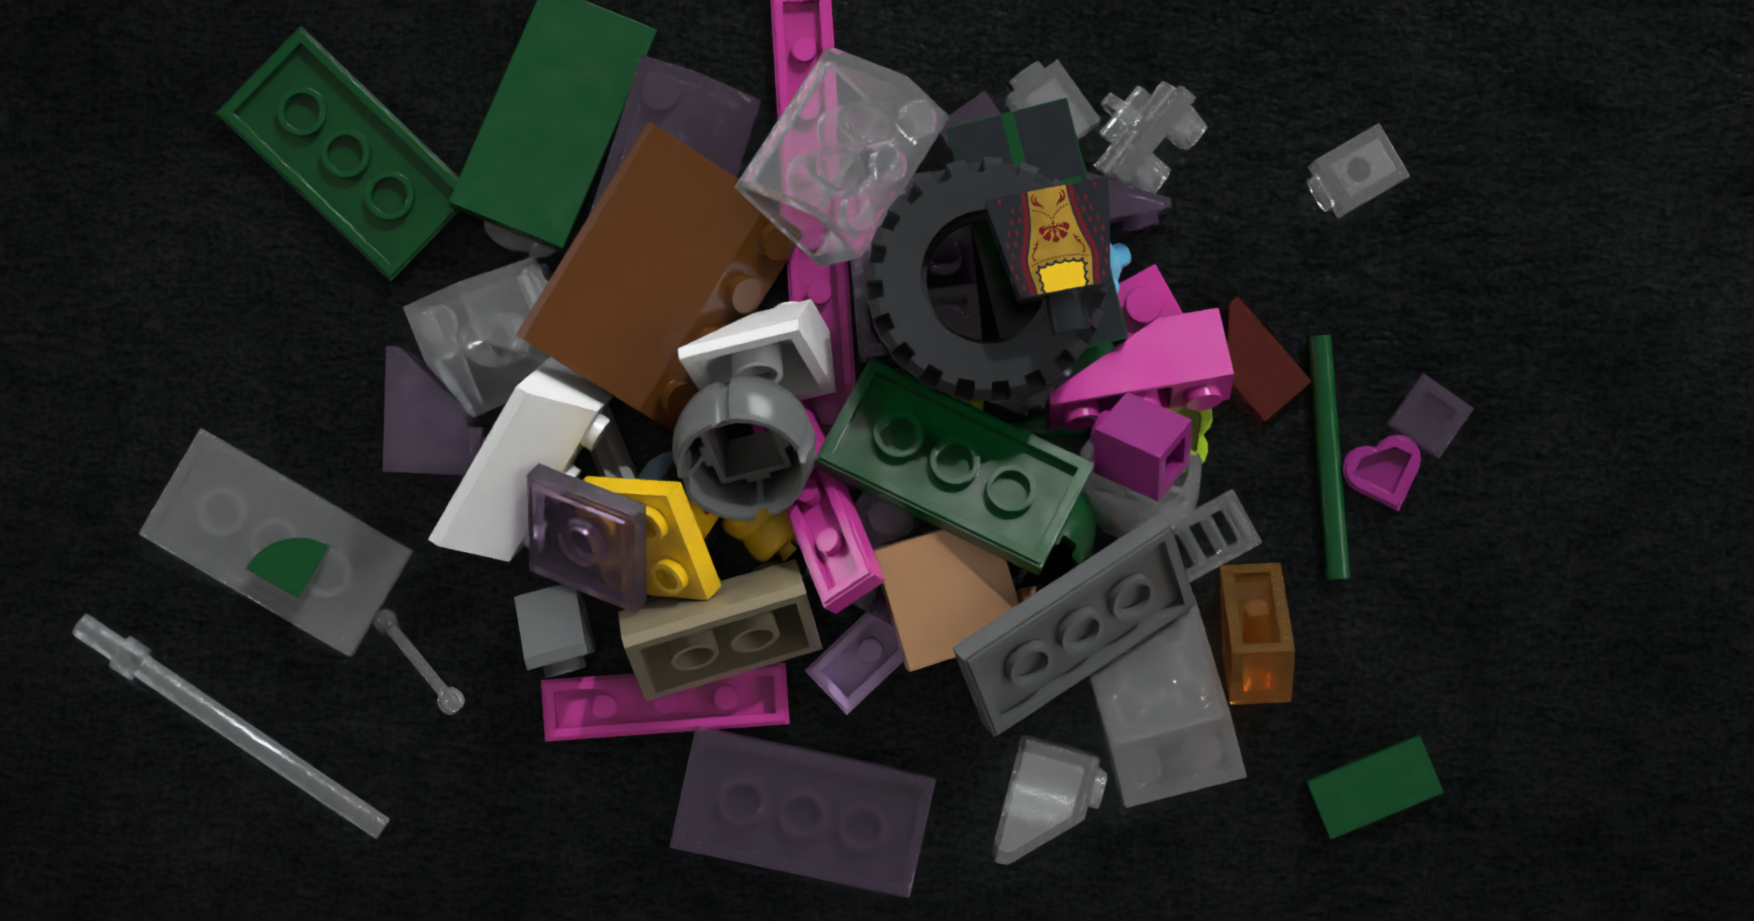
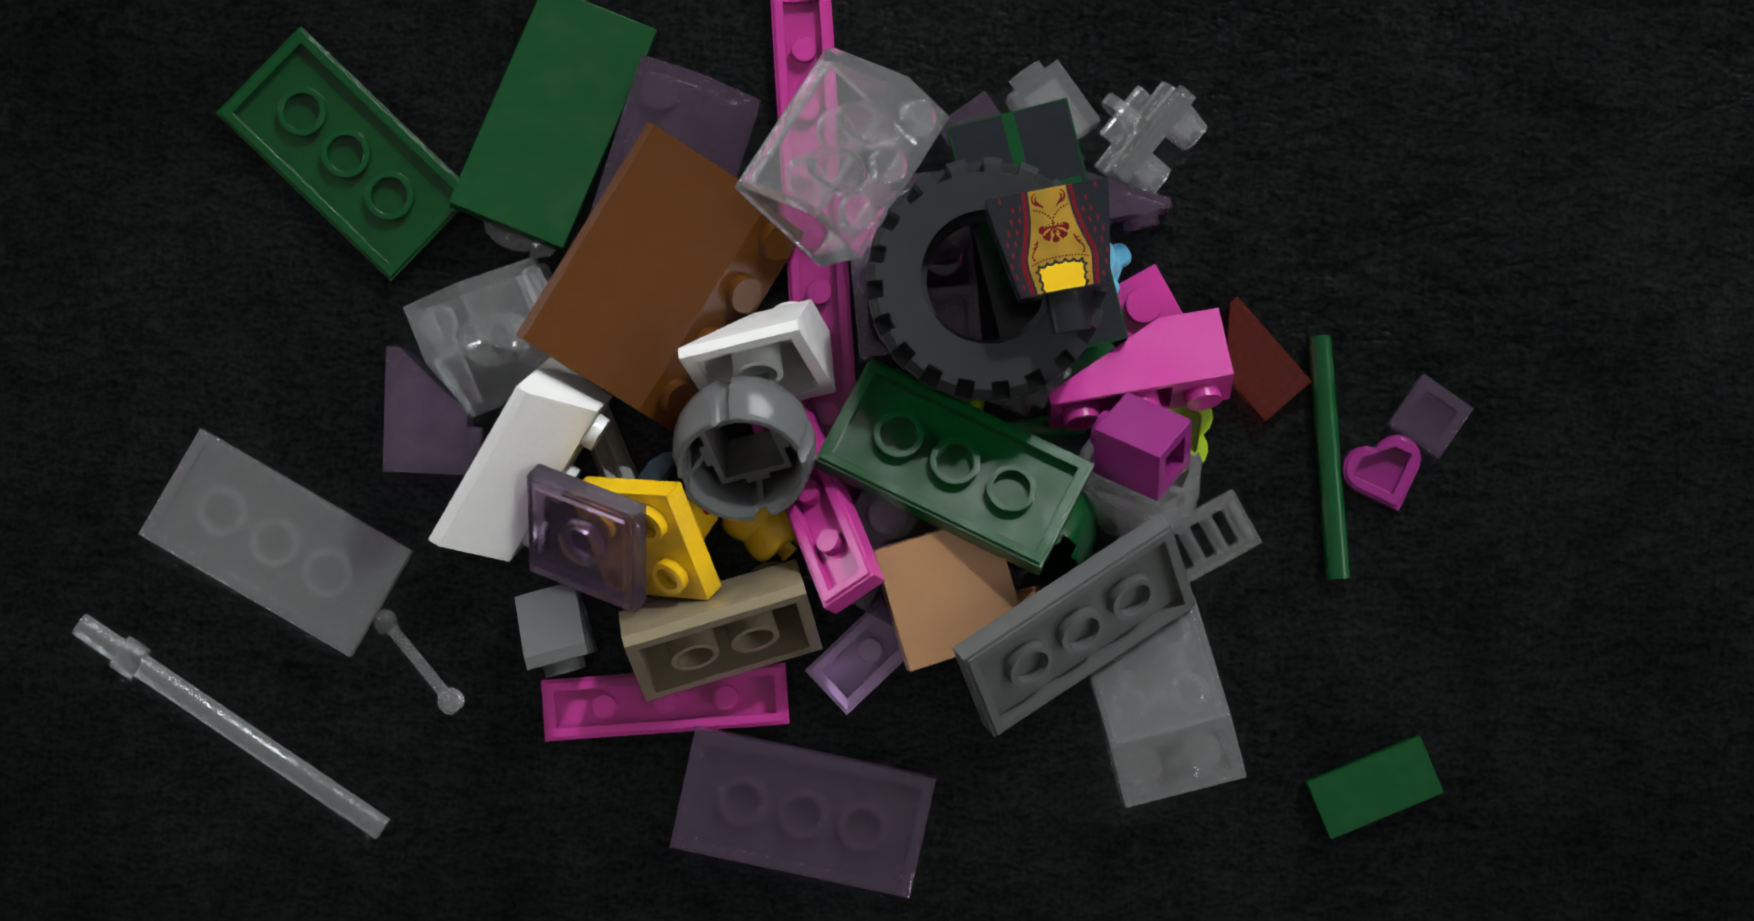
(290, 563): dark green tile -> none
(1045, 796): clear slope -> none
(1256, 634): clear orange slope -> none
(1356, 172): clear brick -> none

